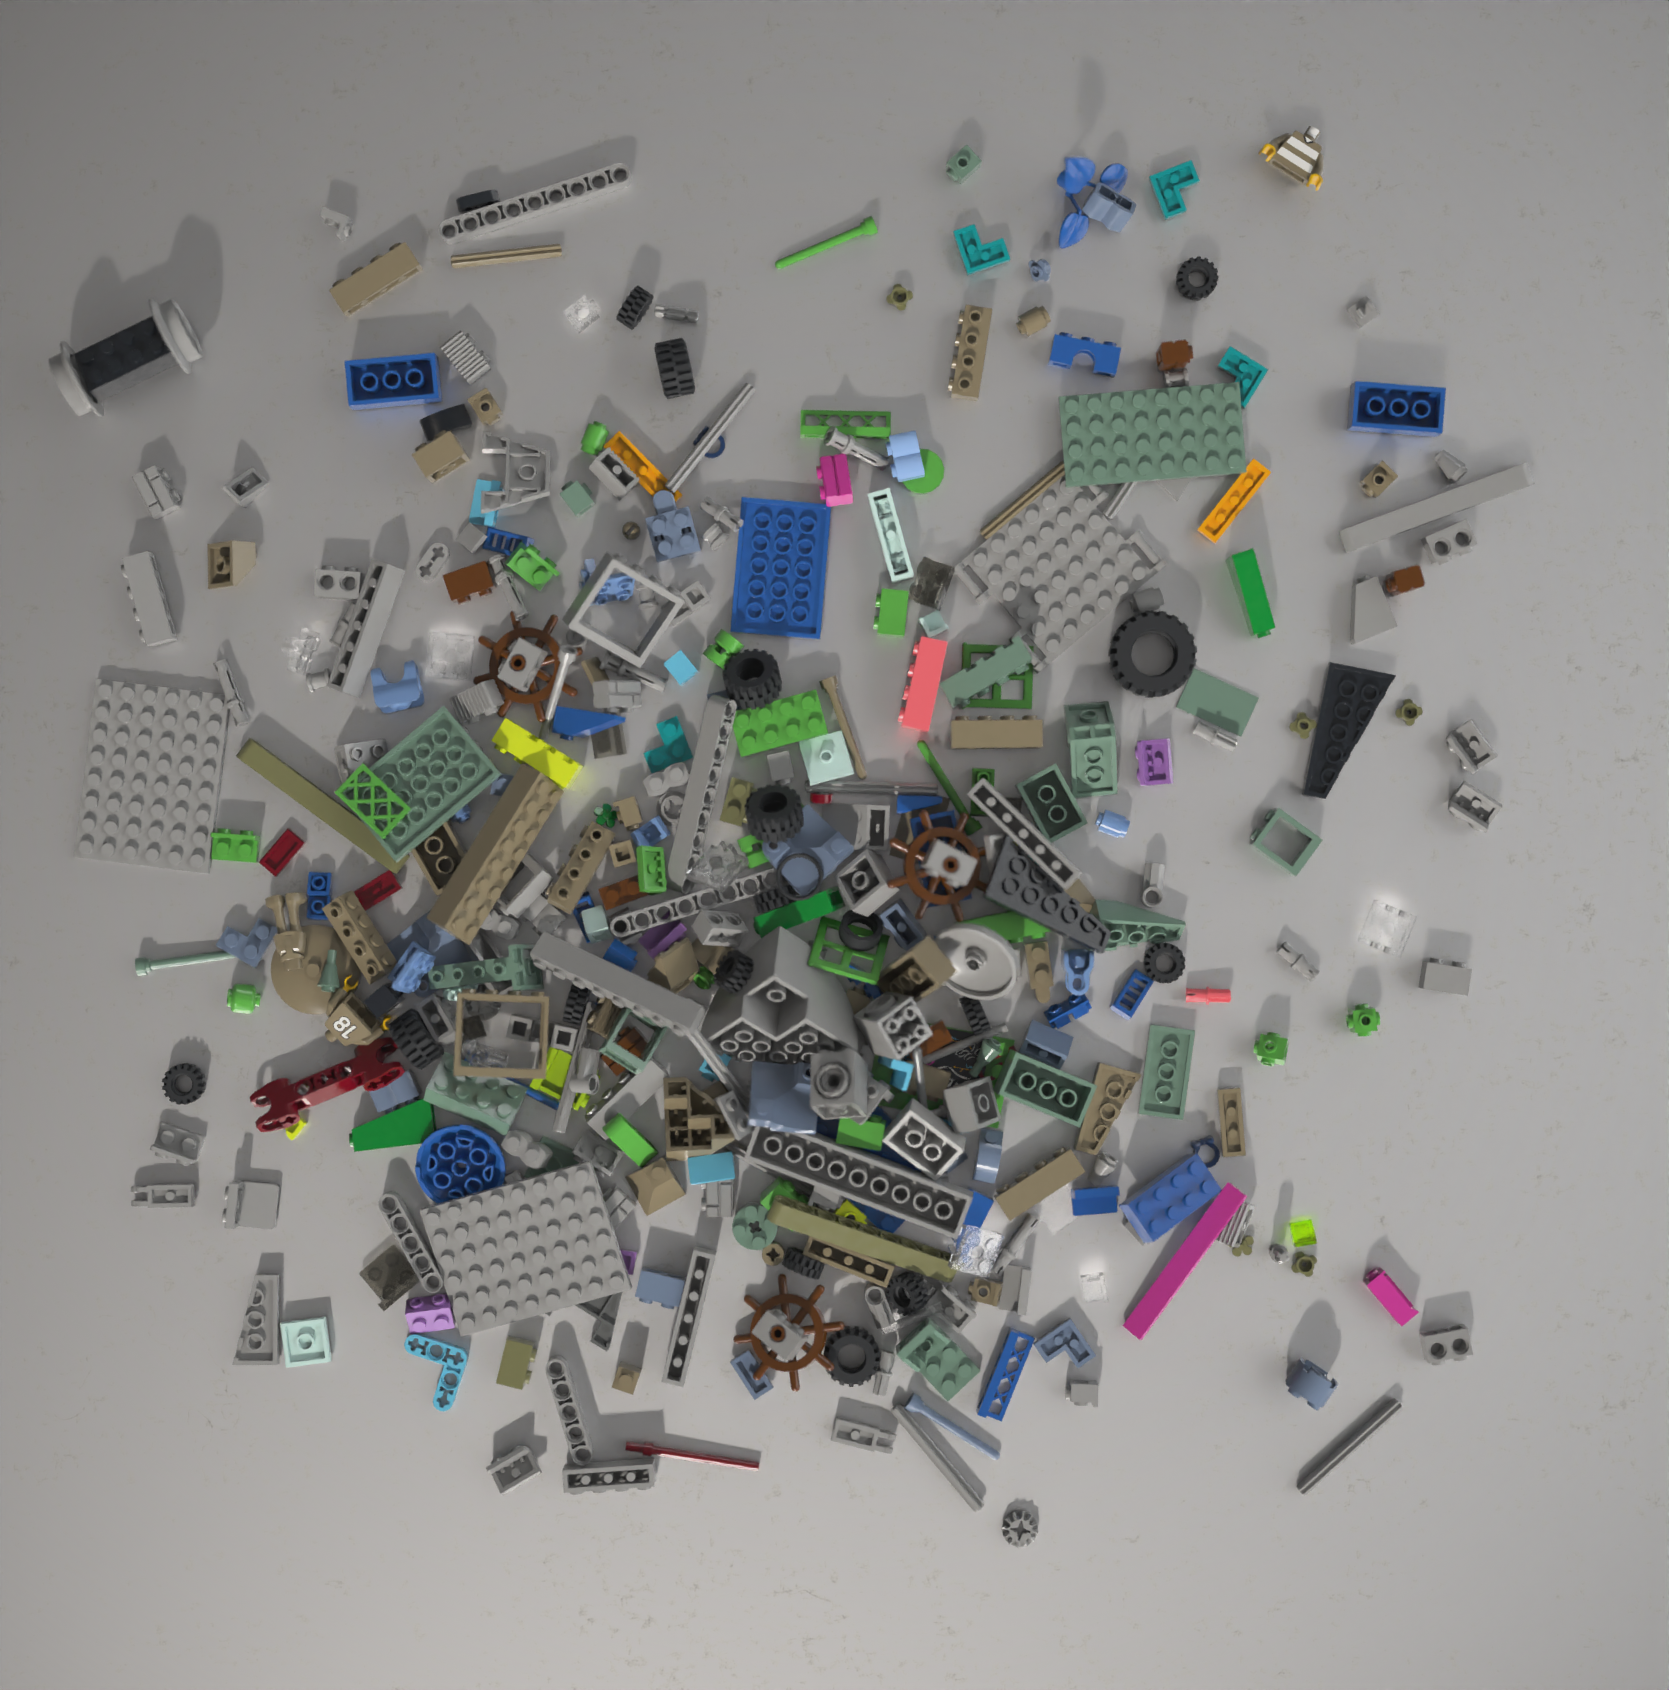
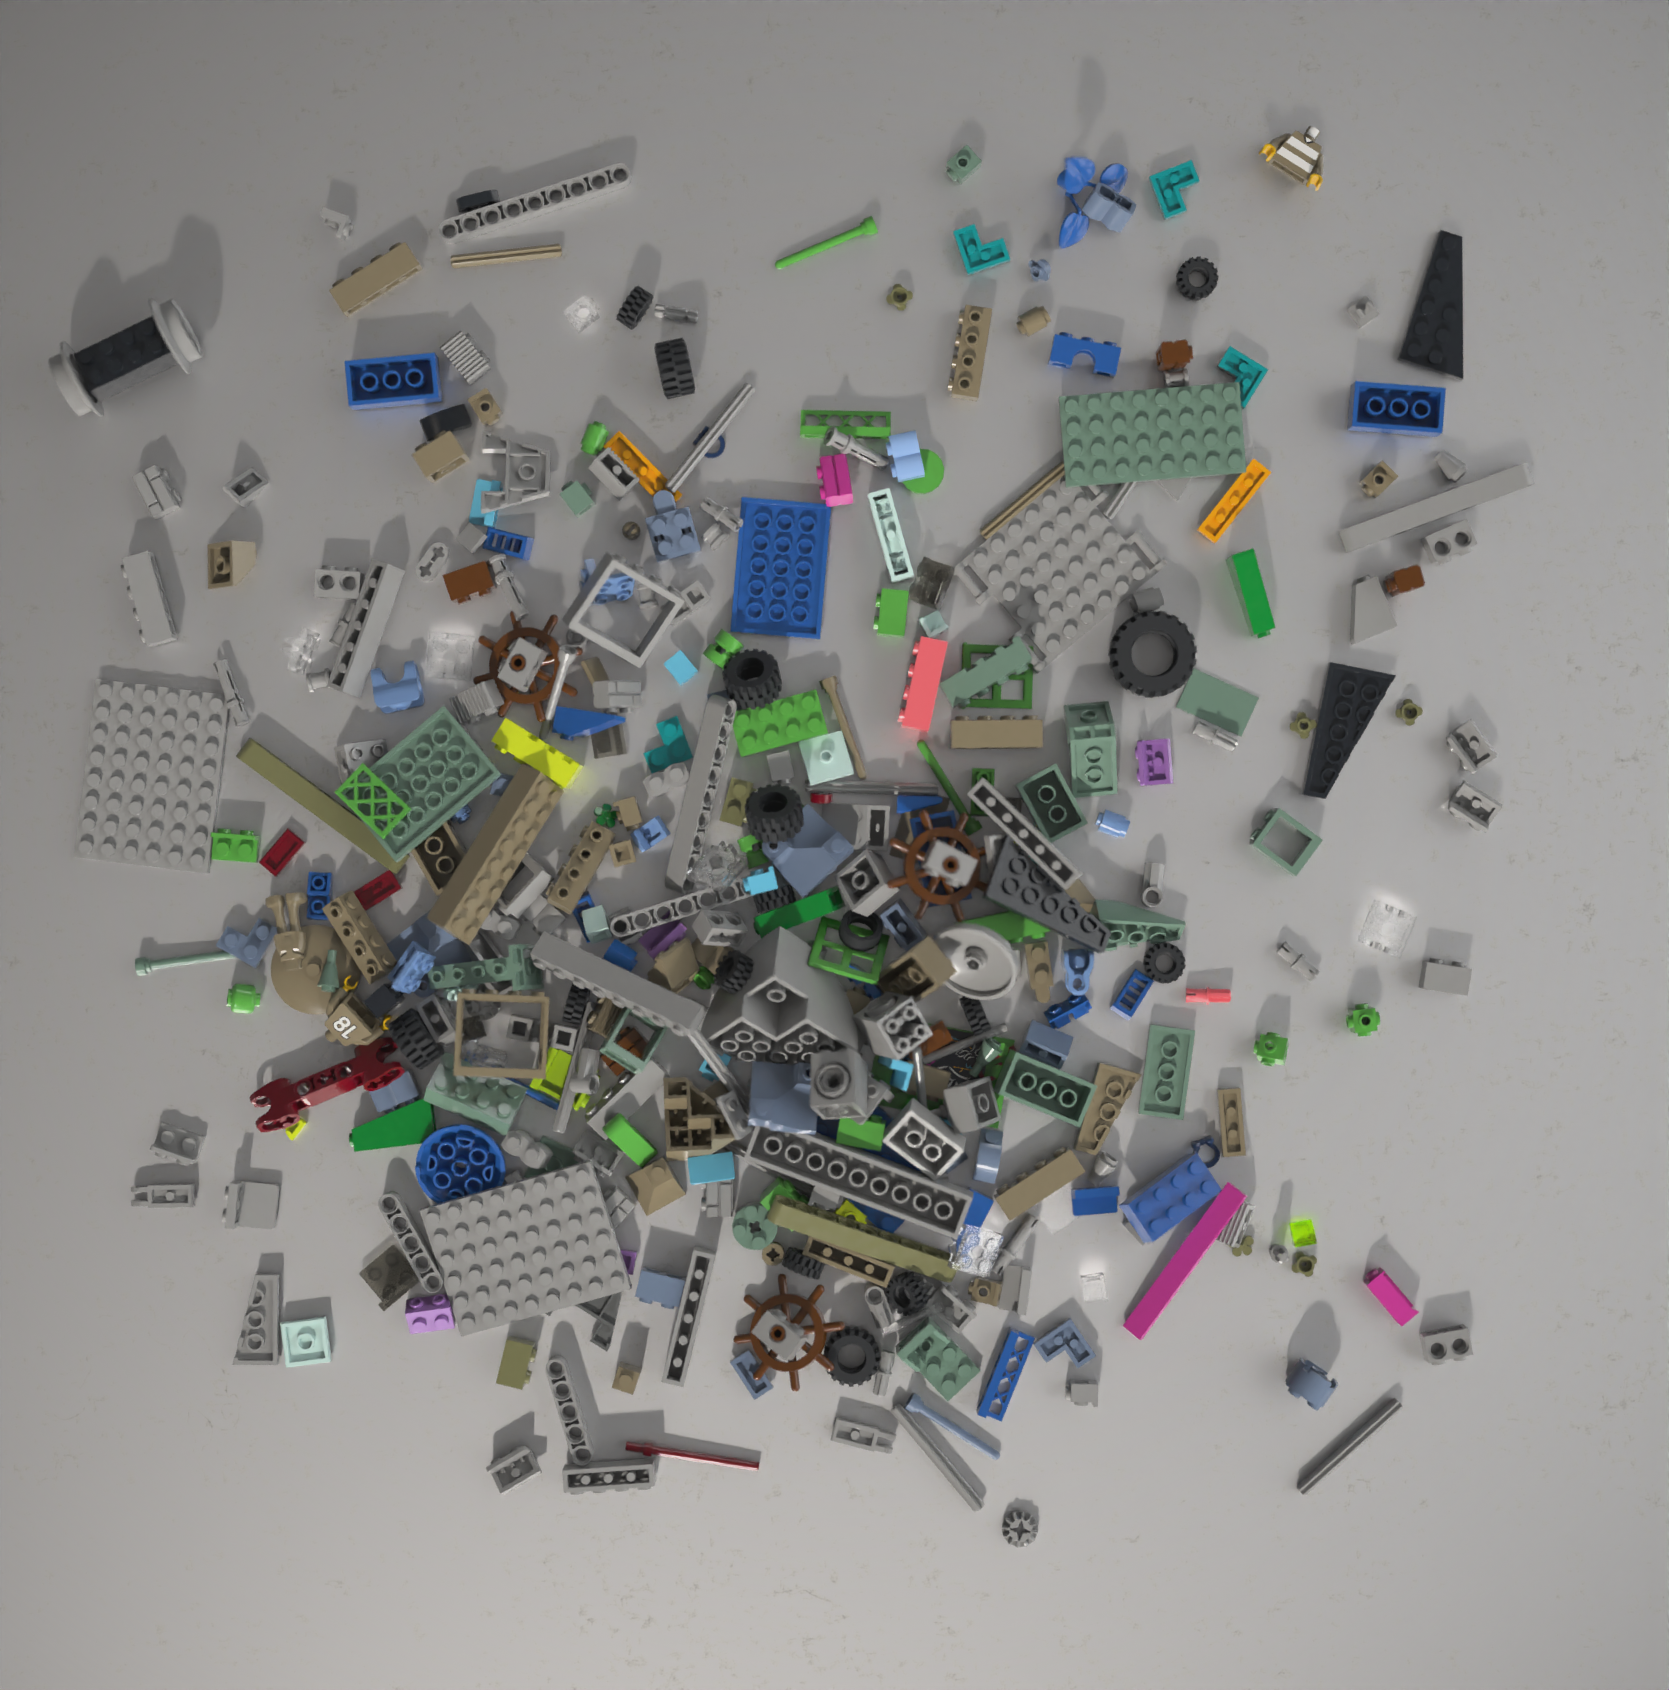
(170, 1083): black tyre -> none
(450, 1365): medium azure beam -> none
(531, 566): bright green bracket -> none
(621, 893): reddish brown brick -> none
(624, 668): light grey pin -> none
(651, 869): bright green bracket -> none
(664, 805): light grey gear -> none
(760, 881): none -> medium azure brick
(820, 876): black tyre -> none
(1436, 323): none -> black wing

